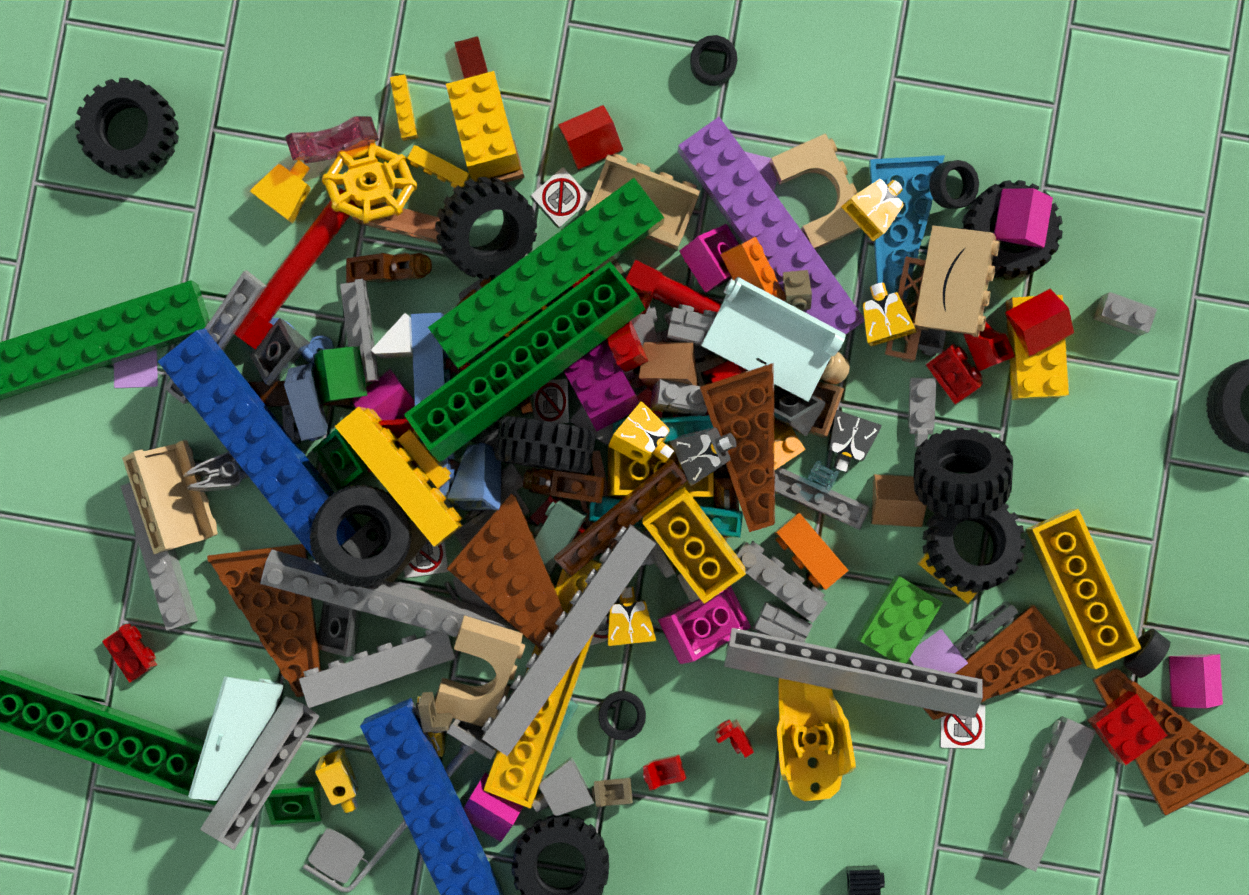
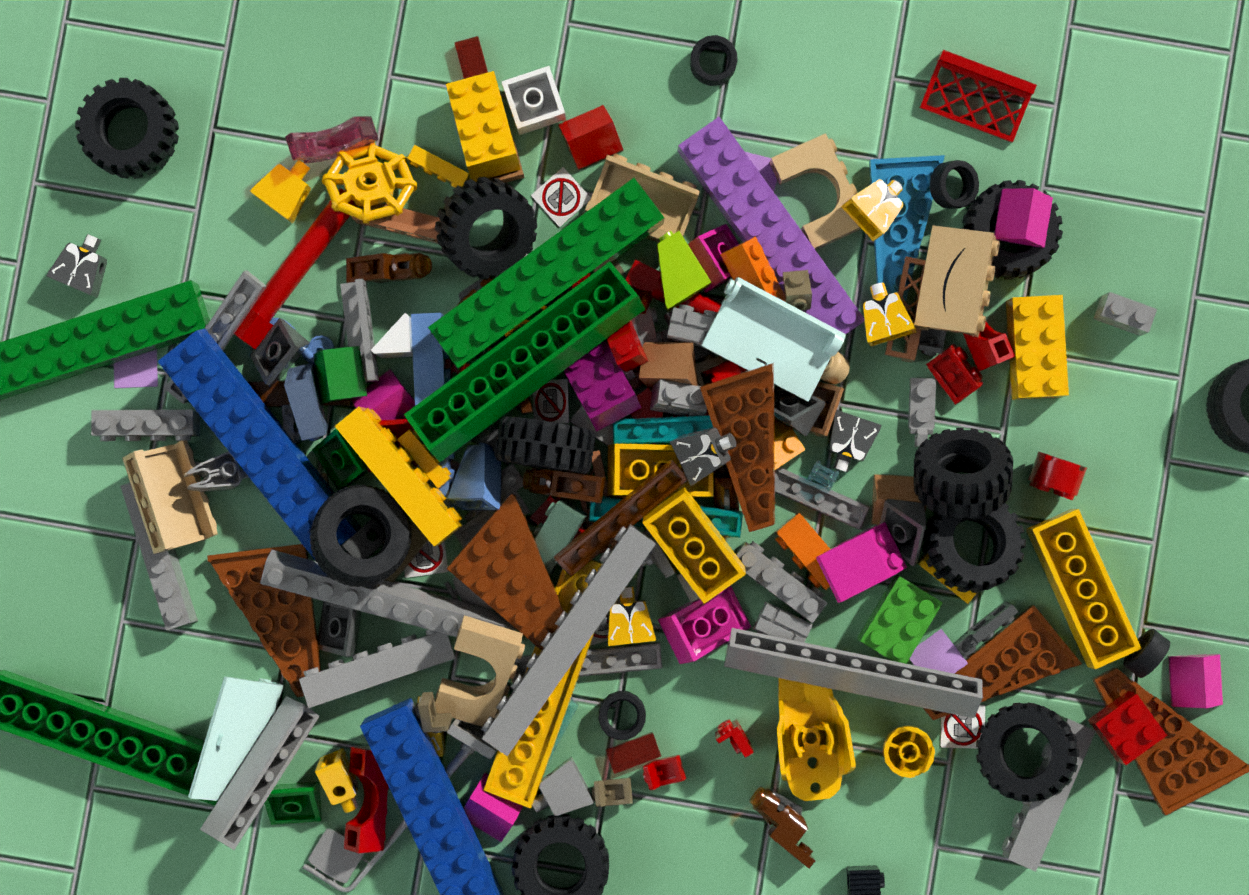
(80, 266): none -> dark grey torso
(130, 652): red bracket -> none
(145, 423): none -> light grey brick
(367, 829): none -> red arch
(404, 107): yellow piece -> none
(534, 100): none -> white brick
(612, 660): none -> light grey tile
(633, 752): none -> clear red tile
(642, 436): yellow torso -> none
(679, 270): none -> lime slope
(786, 821): none -> reddish brown plate
(861, 562): none -> dark pink slope
(907, 526): none -> dark grey slope
(908, 751): none -> yellow cylinder
(985, 75): none -> red fence
(992, 760): none -> black tyre
(1041, 321): red slope -> none
(1056, 474): none -> red brick

